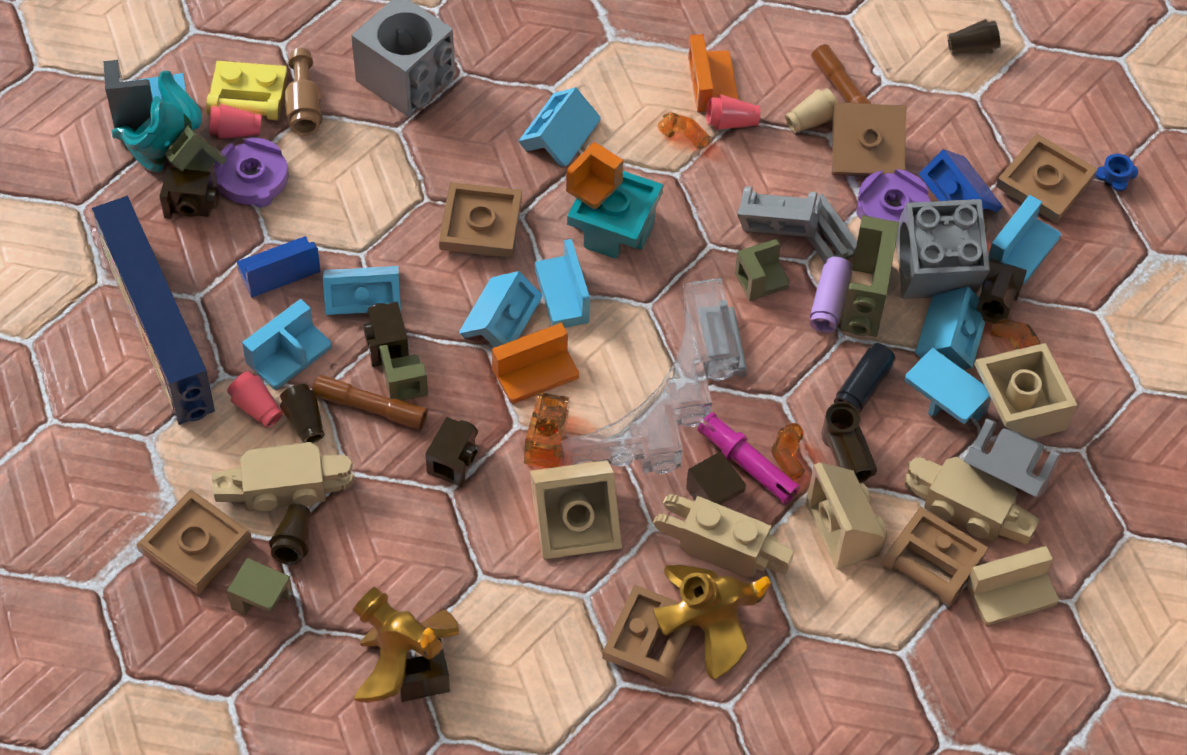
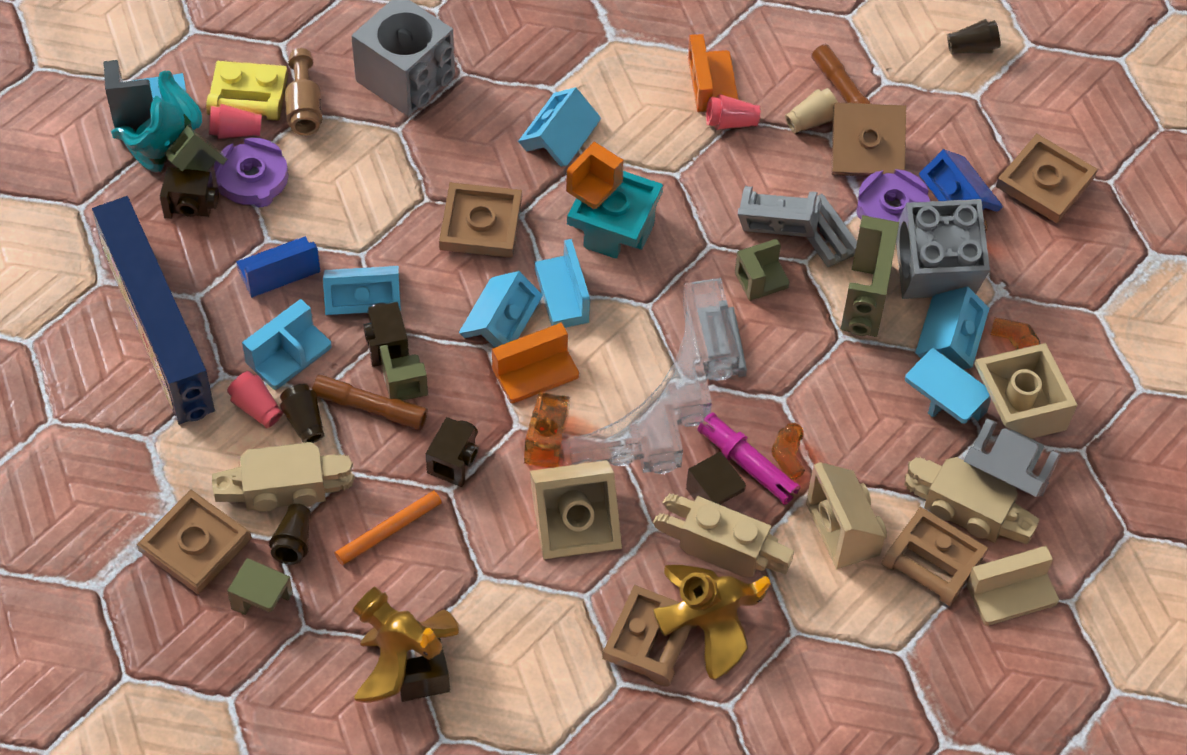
(388, 527): none -> orange bar
(685, 125): clear orange arm -> none
(831, 294): lavender piece -> none
(848, 444): dark brown piece -> none
(866, 376): black piece -> none
(1000, 291): dark brown piece -> none
(1025, 239): medium azure panel -> none
(1117, 171): blue plate -> none

